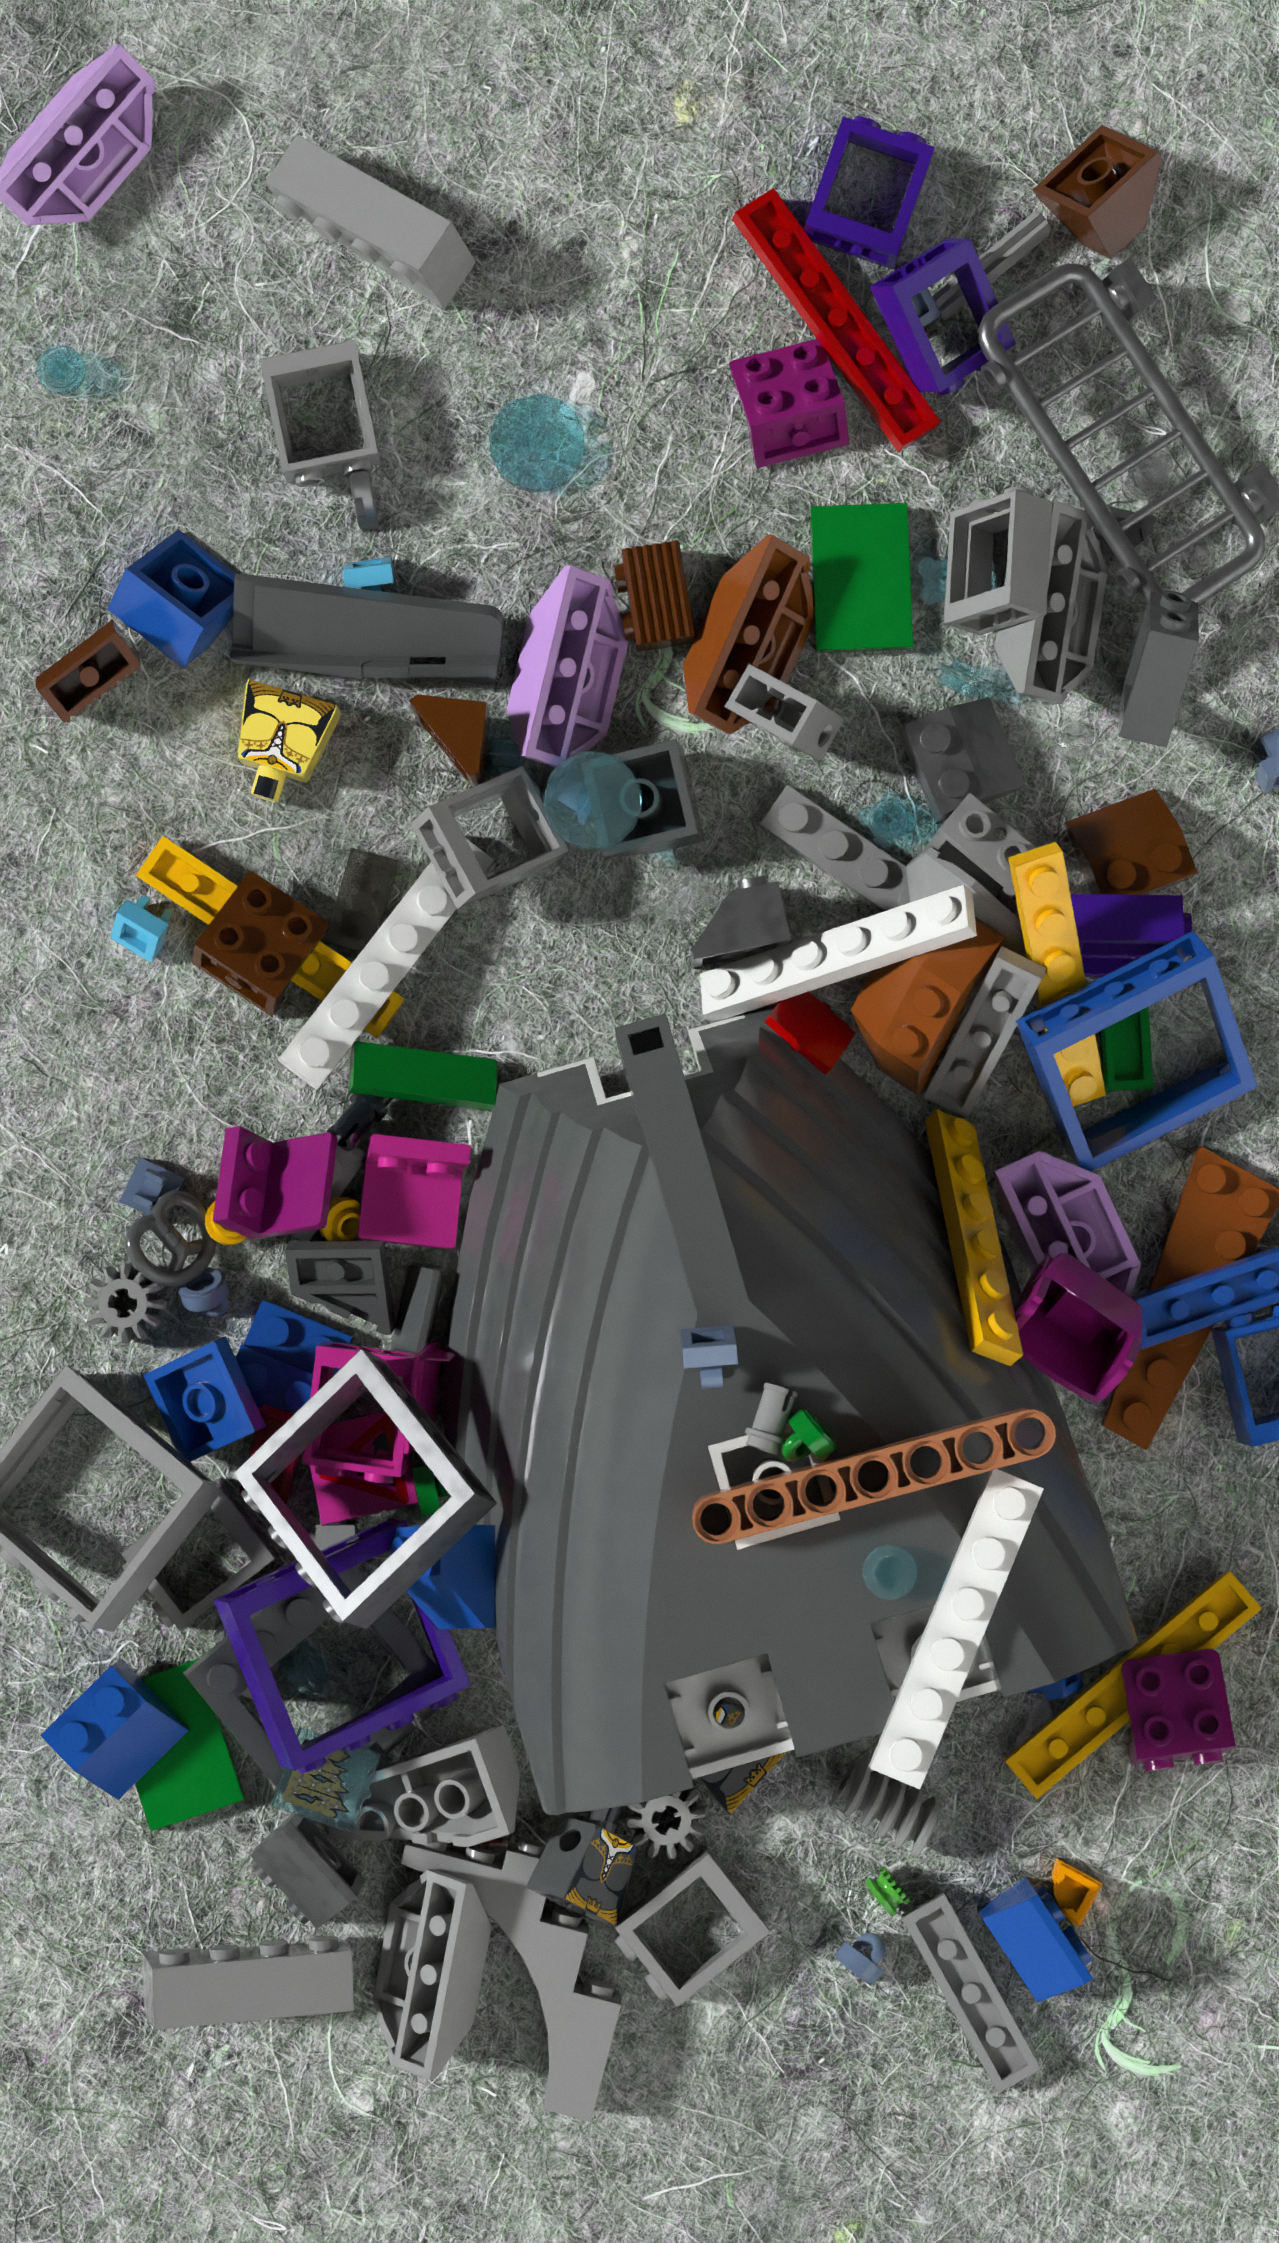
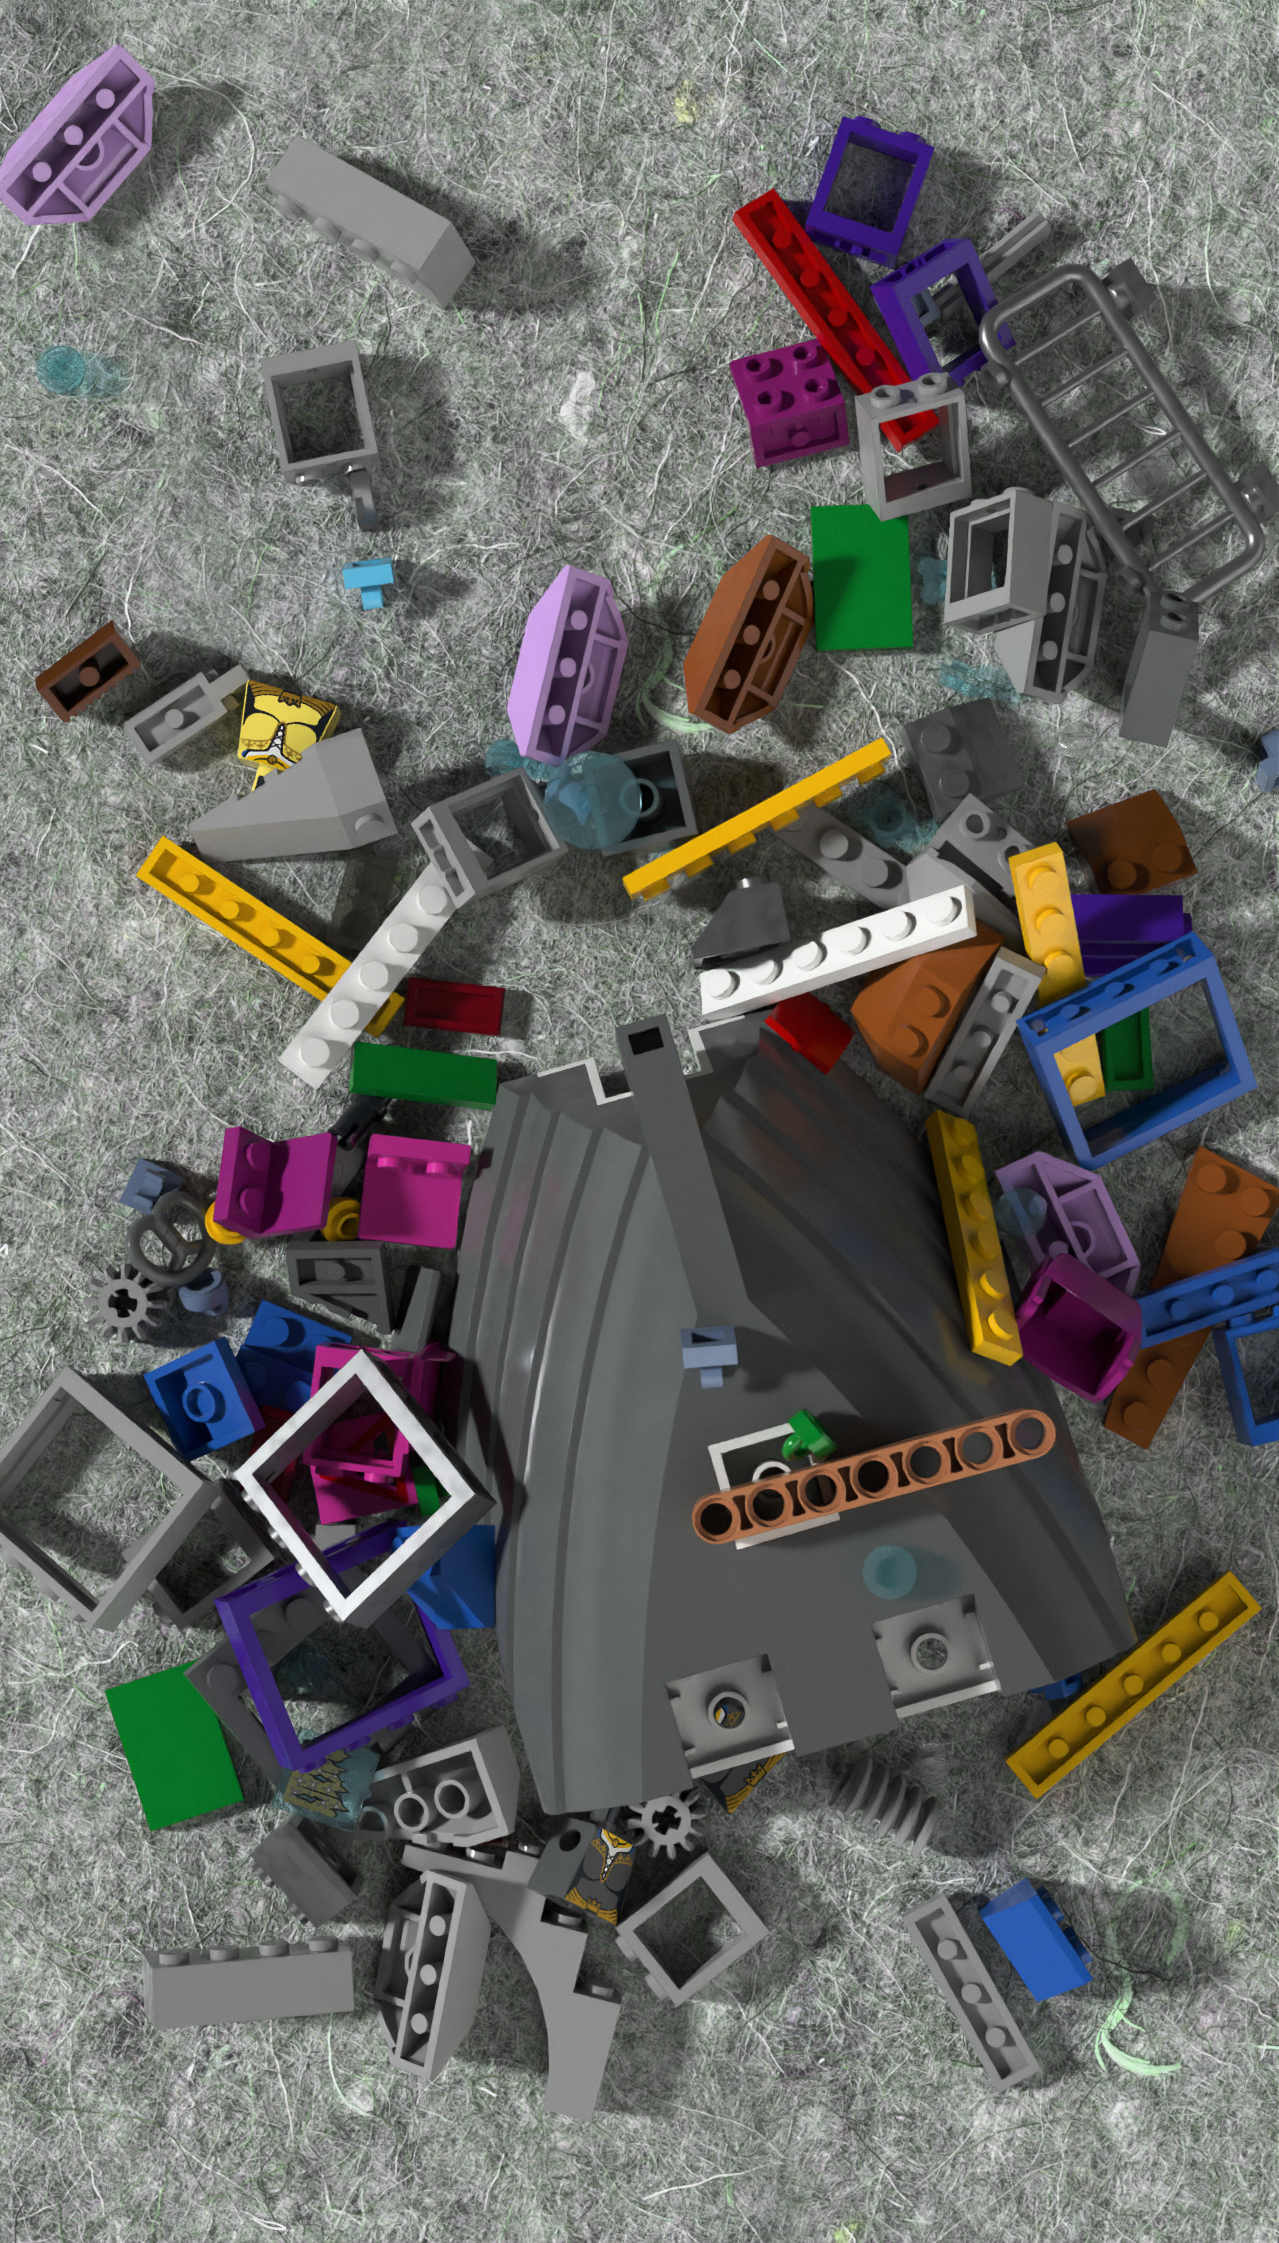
(115, 1730): blue slope -> none
(139, 929): medium azure tile -> none
(176, 598): blue slope -> none
(185, 713): none -> light grey hinge
(258, 942): reddish brown bracket -> none
(313, 806): none -> light grey wedge
(362, 632): dark grey piece -> none
(454, 1007): none -> dark red tile
(458, 729): reddish brown slope -> none
(537, 443): clear light blue tile -> none
(656, 596): reddish brown brick -> none
(771, 1418): light grey pin -> none
(776, 811): none -> yellow plate
(798, 720): light grey torso -> none
(863, 1966): sand blue tile -> none
(885, 1891): bright green bush -> none
(925, 485): none -> light grey window
(955, 1628): white plate -> none
(1021, 1212): none -> clear light blue plate
(1073, 1890): light orange tile -> none
(1103, 190): reddish brown slope -> none
(1177, 1709): magenta bracket -> none

